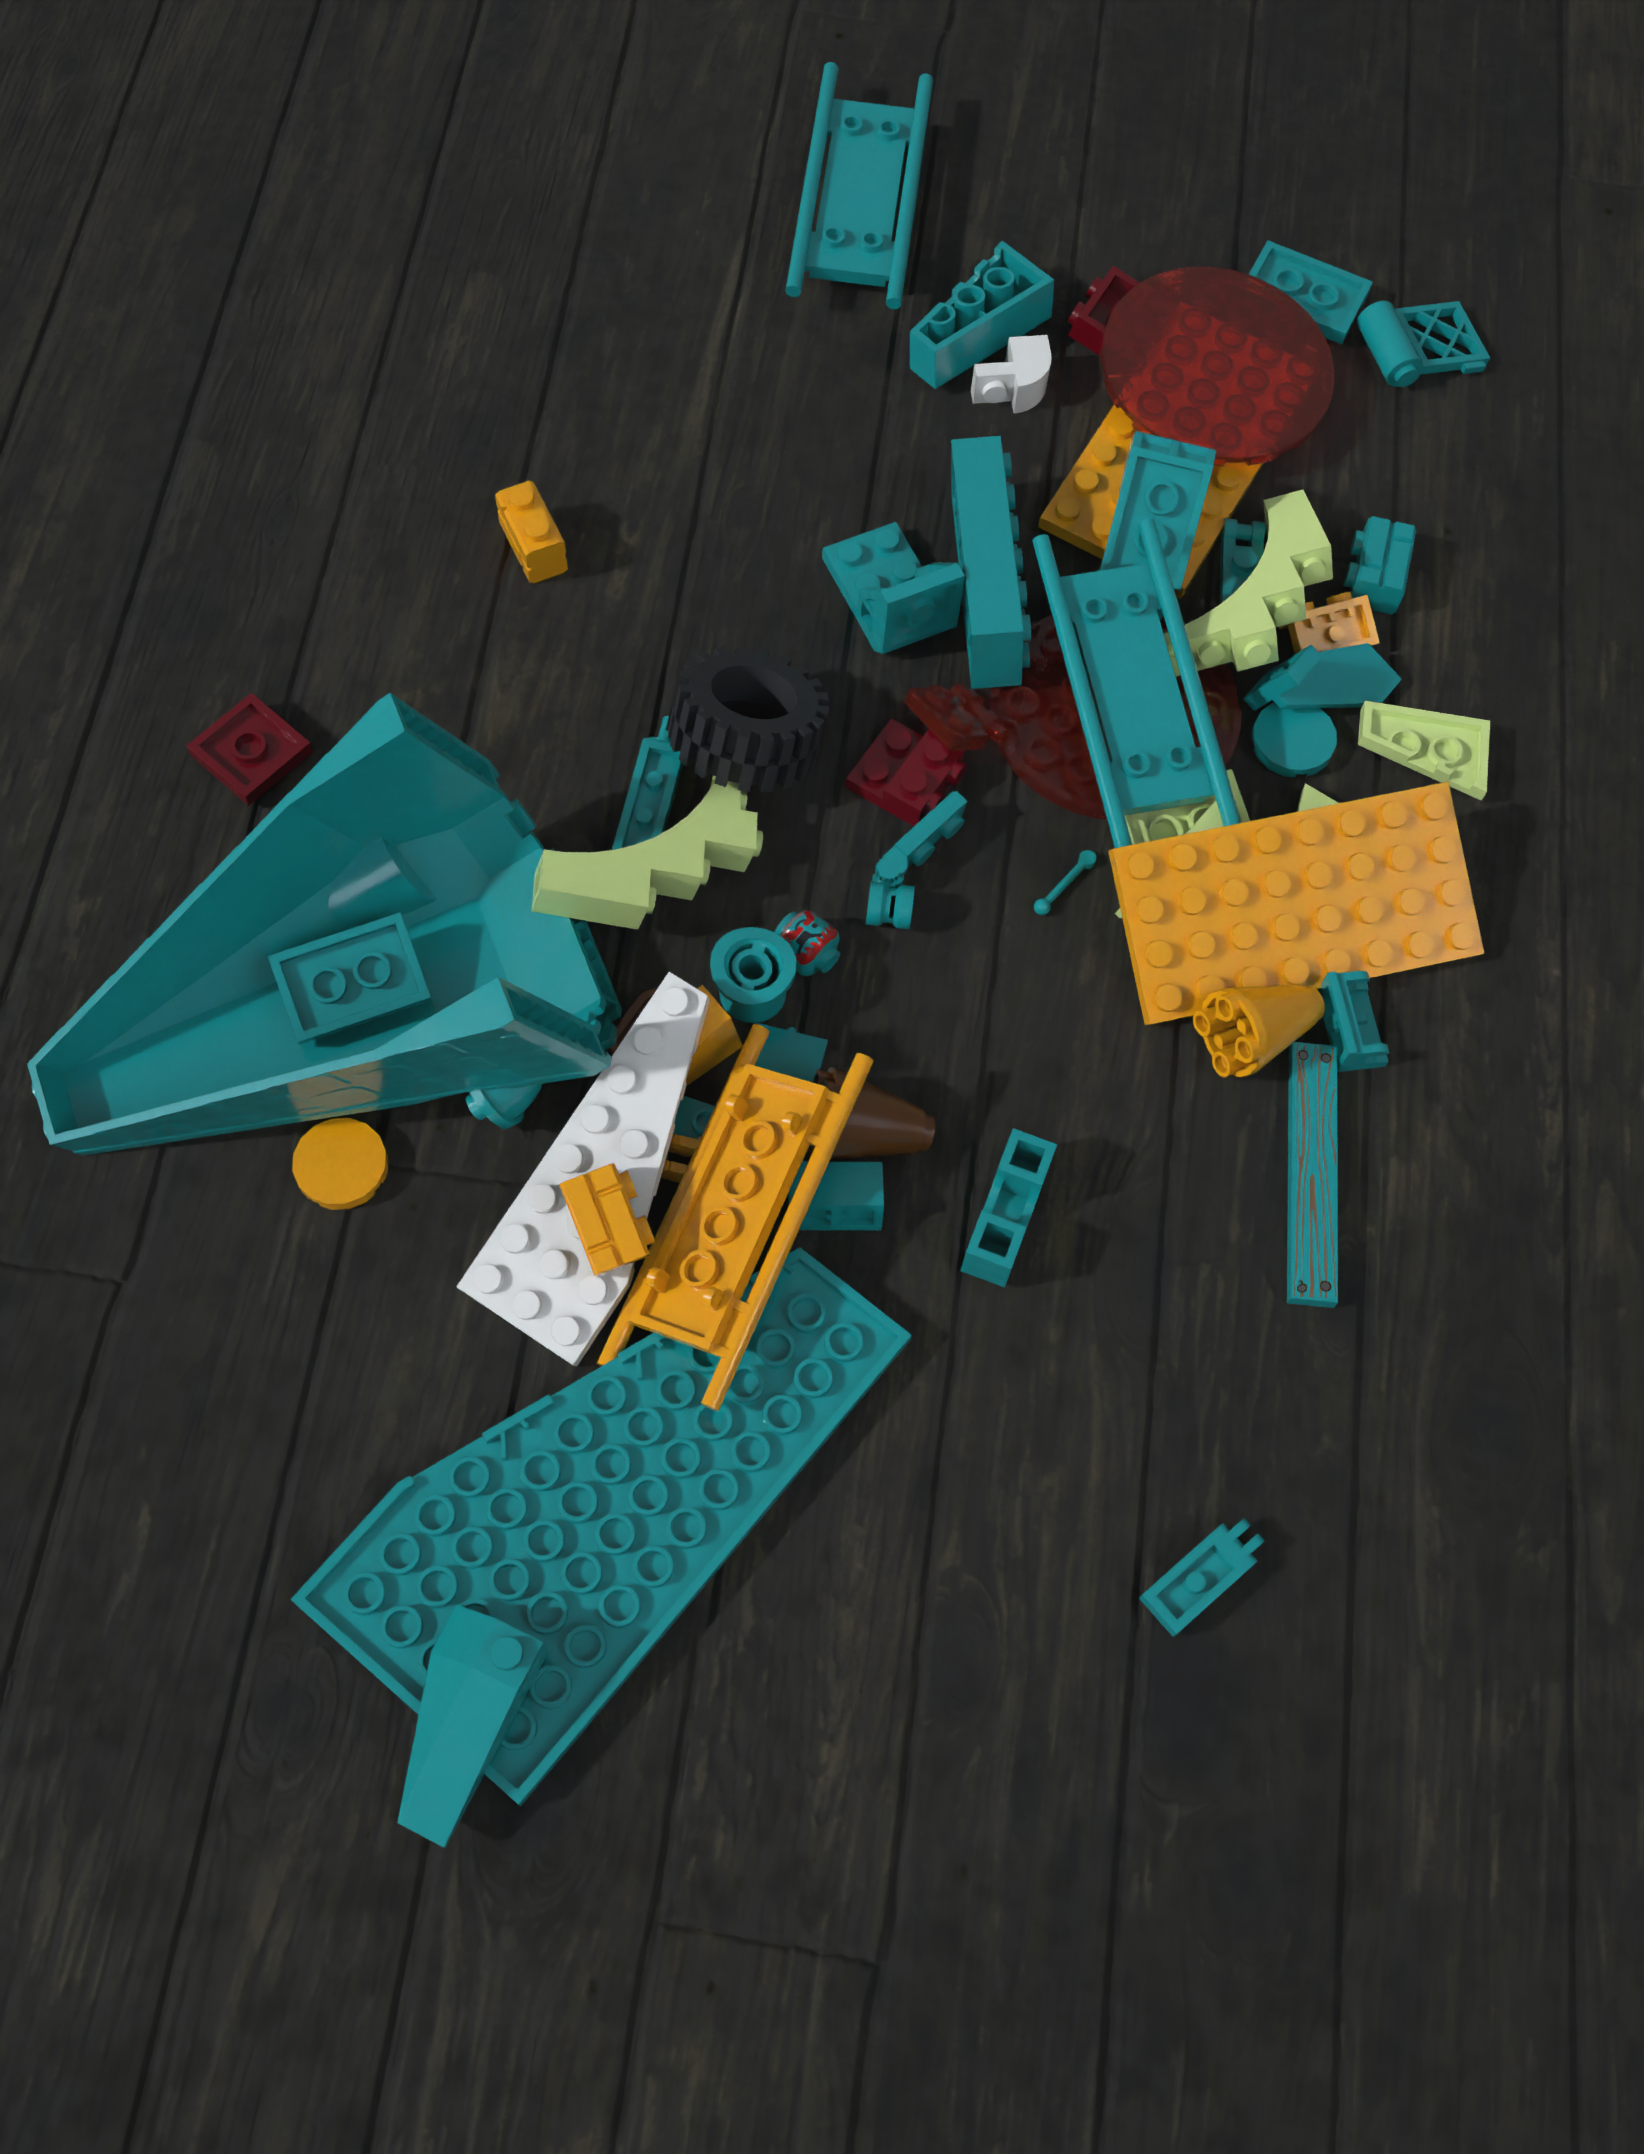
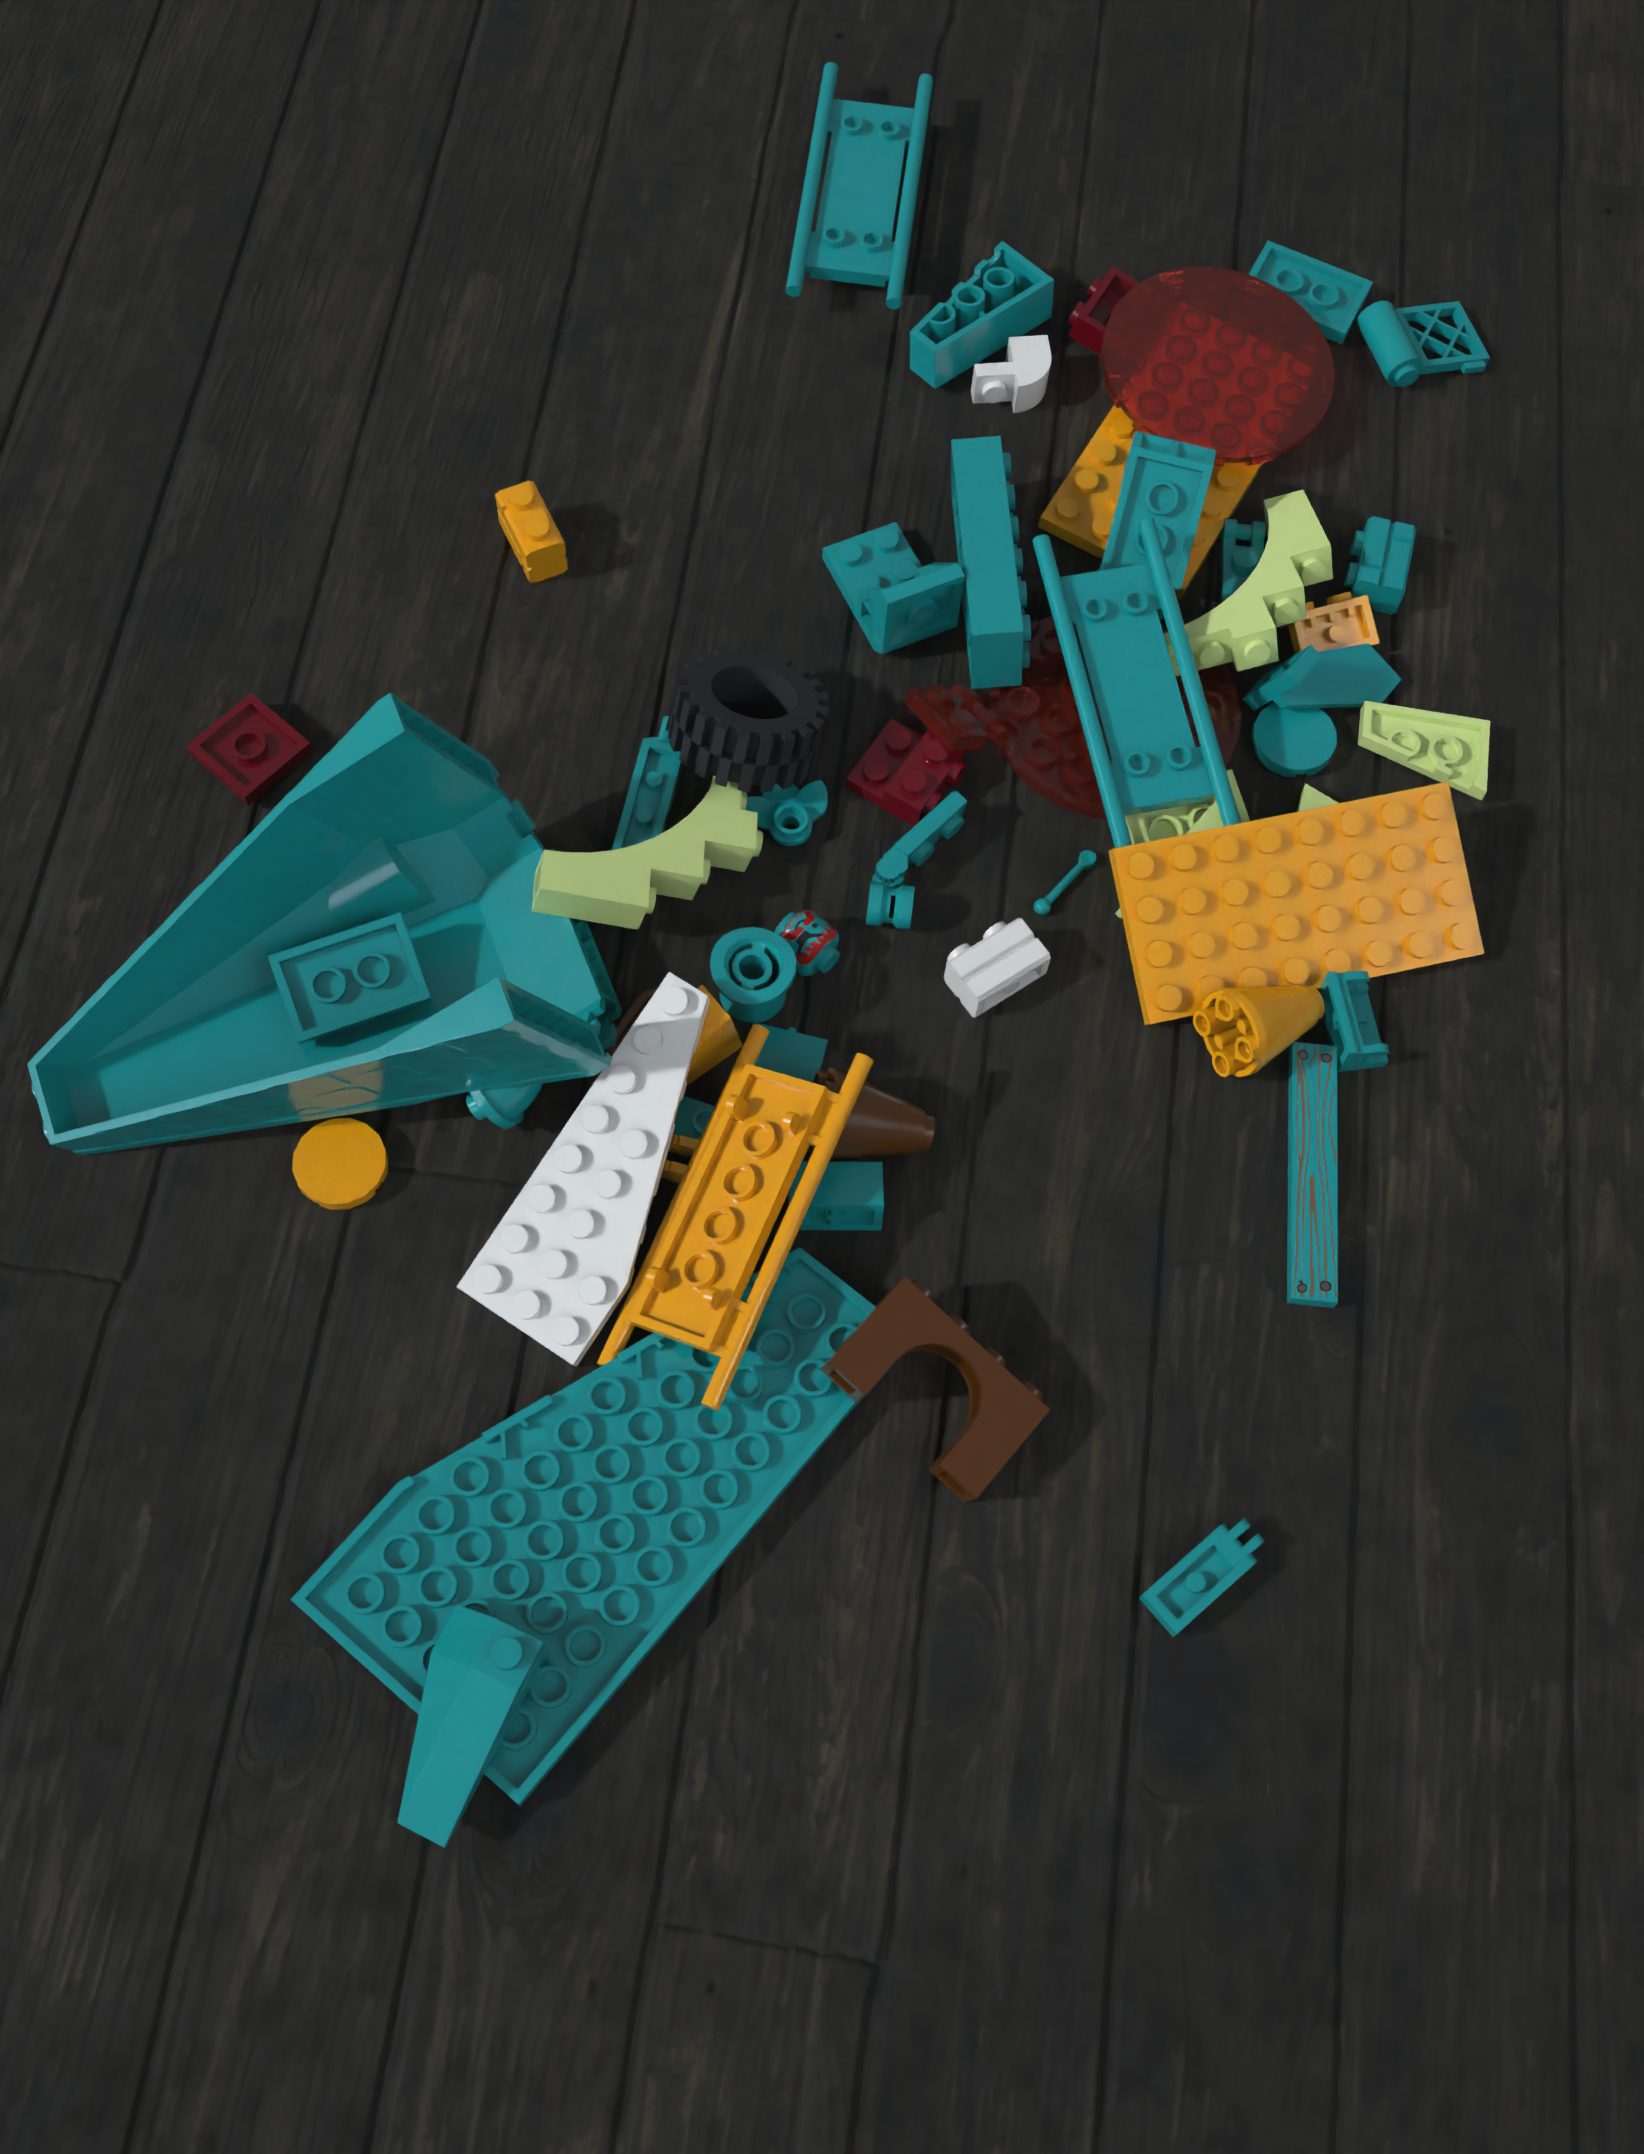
(606, 1219): light orange brick -> none
(790, 807): none -> teal plate
(995, 966): none -> white brick
(1000, 1408): none -> reddish brown arch
(1008, 1208): teal arch -> none

